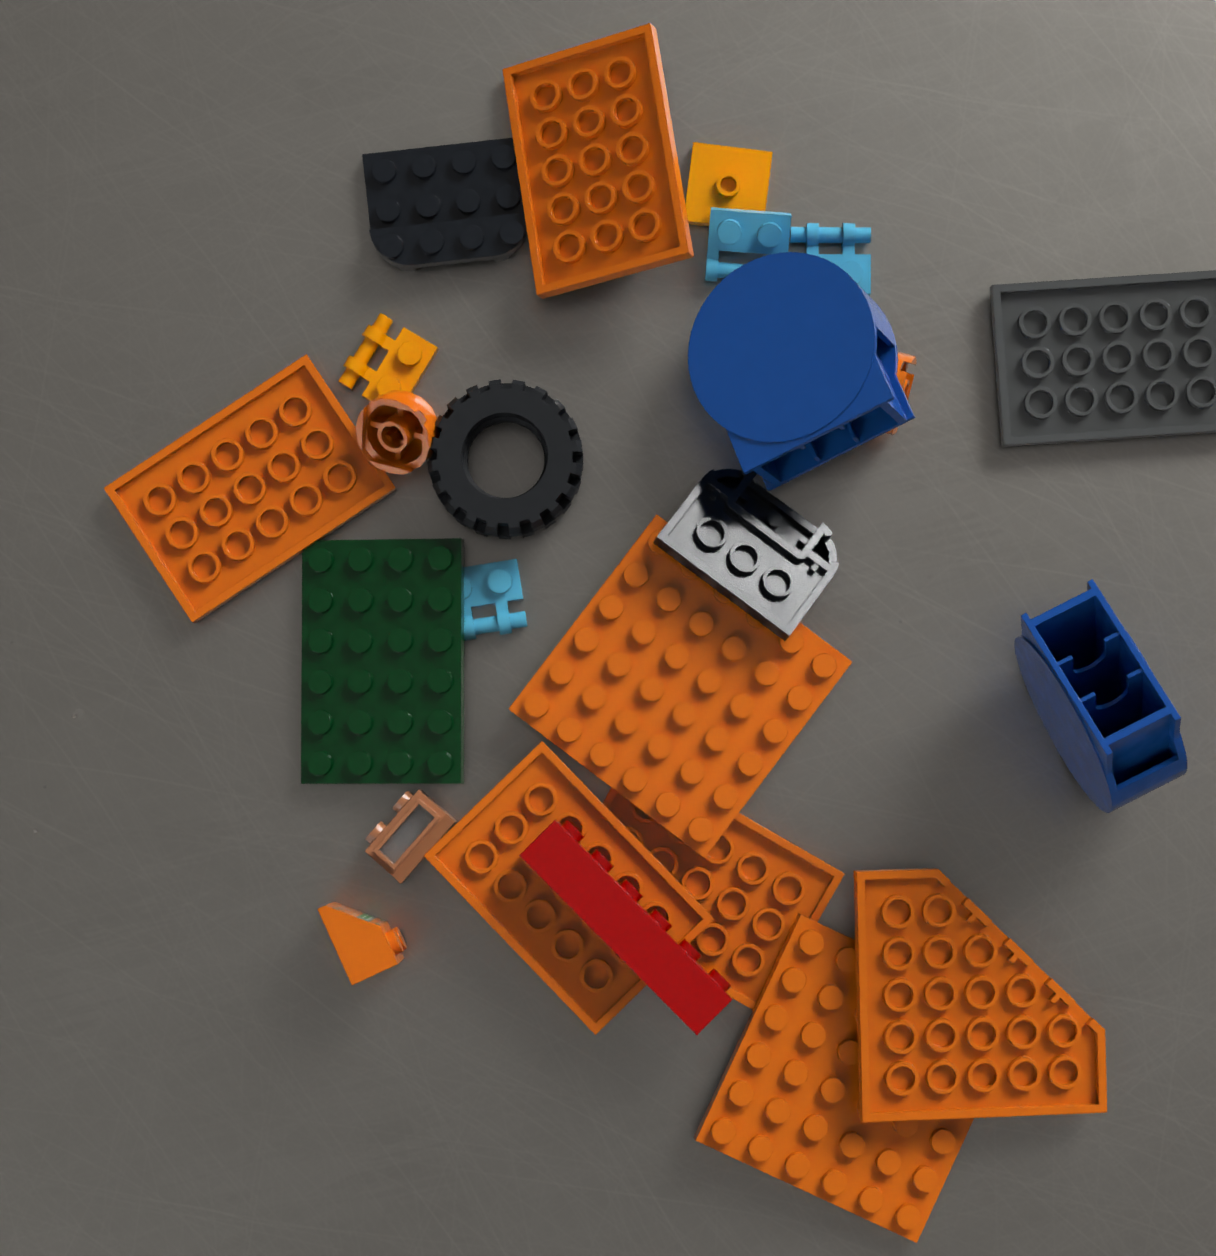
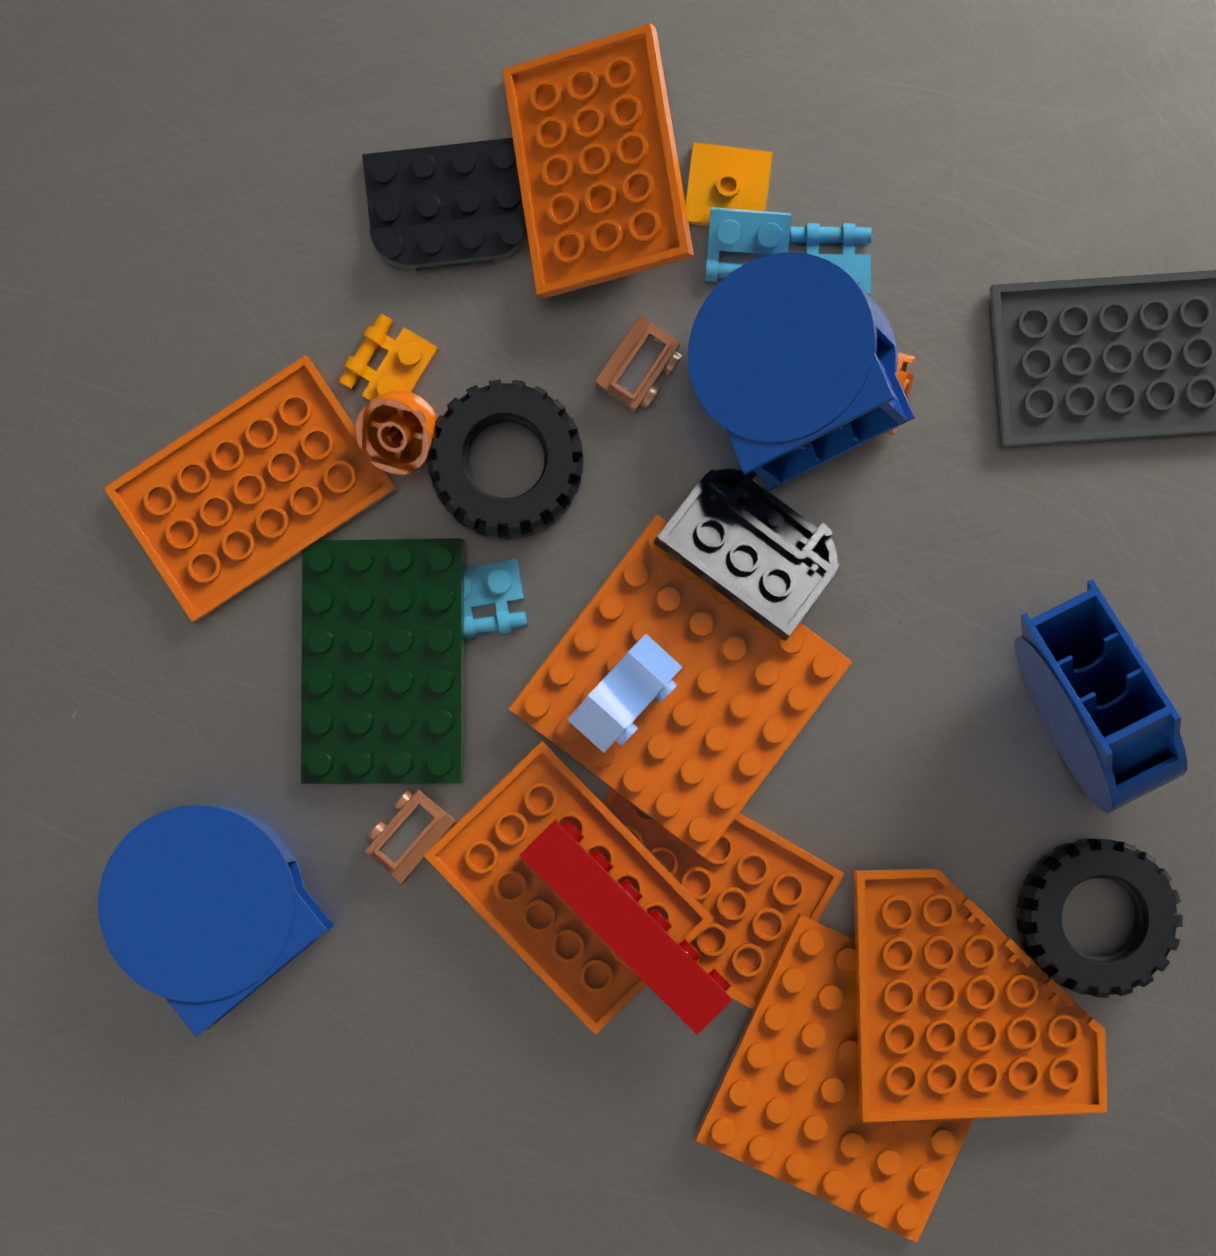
(205, 908): none -> blue brick
(362, 941): orange slope -> none
(624, 693): none -> light blue brick
(638, 365): none -> nougat window
(1153, 926): none -> black tyre

